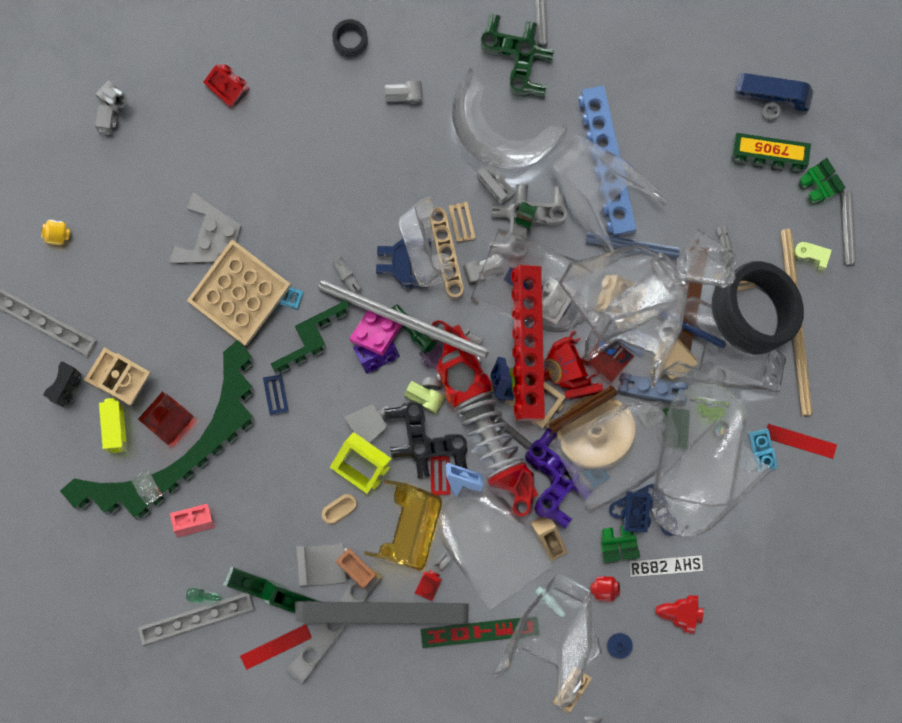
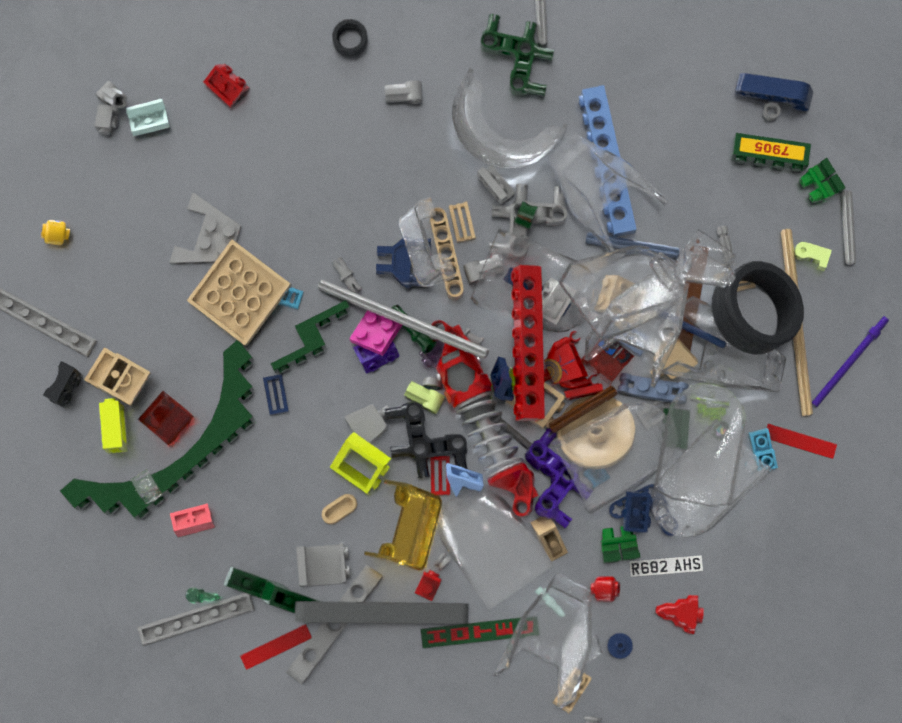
(147, 117): none -> light aqua bracket
(355, 568): nougat tile -> none
(873, 333): none -> dark purple bar

